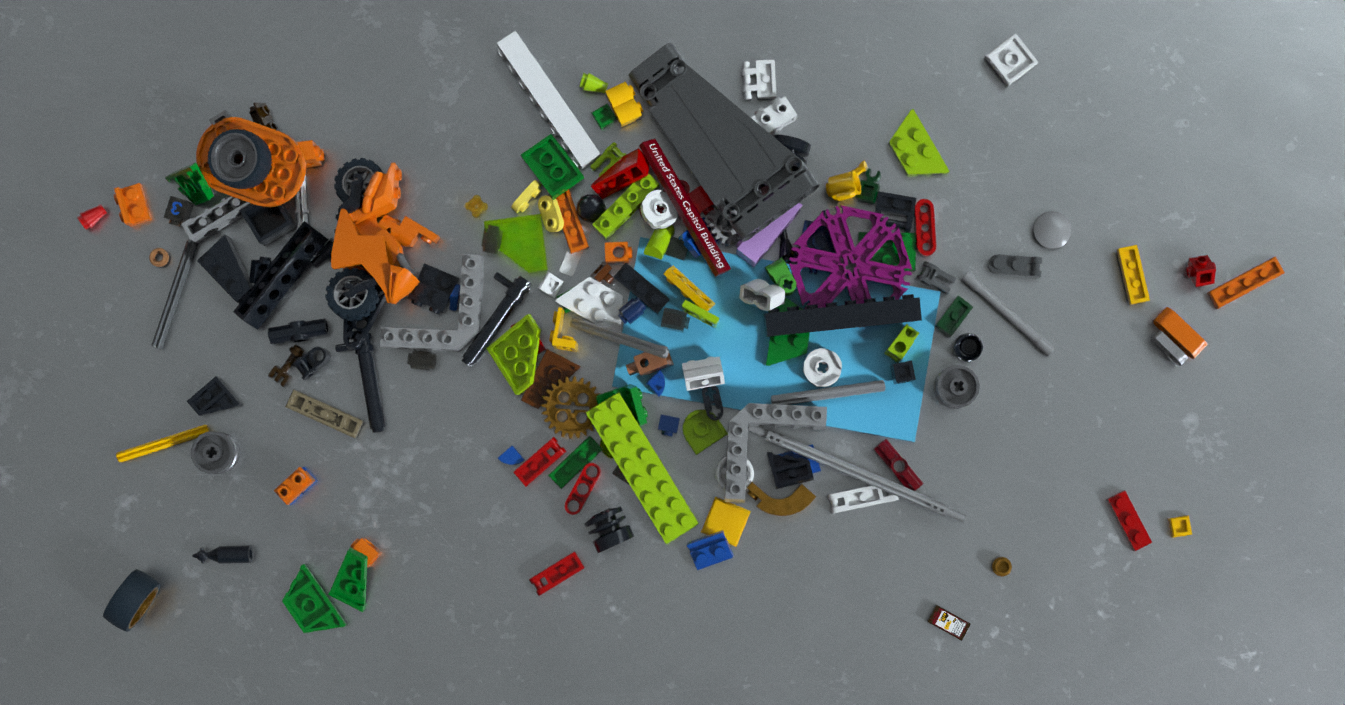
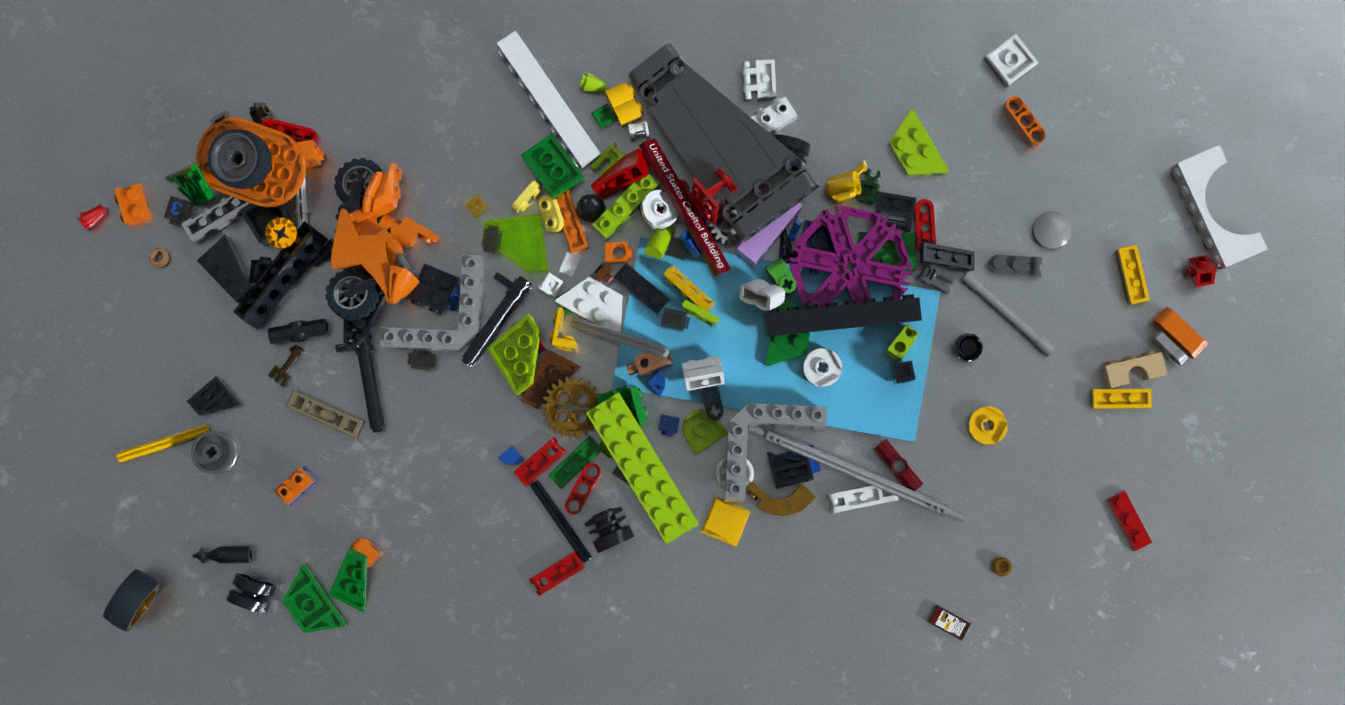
(174, 294): dark grey axle -> none
(251, 593): none -> black wheel
(277, 224): none -> light orange gear
(297, 132): none -> red plate
(308, 363): black piece -> none
(560, 521): none -> black axle
(631, 310): dark blue brick -> none
(638, 129): none -> white bush
(703, 198): none -> red plate
(710, 550): blue plate -> none
(795, 228): none -> blue tile
(828, 393): light grey axle -> none
(947, 257): none -> black plate
(953, 316): dark green plate -> none
(966, 381): flat silver wheel -> none
(998, 424): none -> yellow plate
(1023, 112): none -> orange beam
(1117, 373): none -> tan arch
(1121, 398): none -> yellow plate
(1180, 526): yellow tile -> none
(1225, 246): none -> white arch
(1245, 282): orange tile -> none

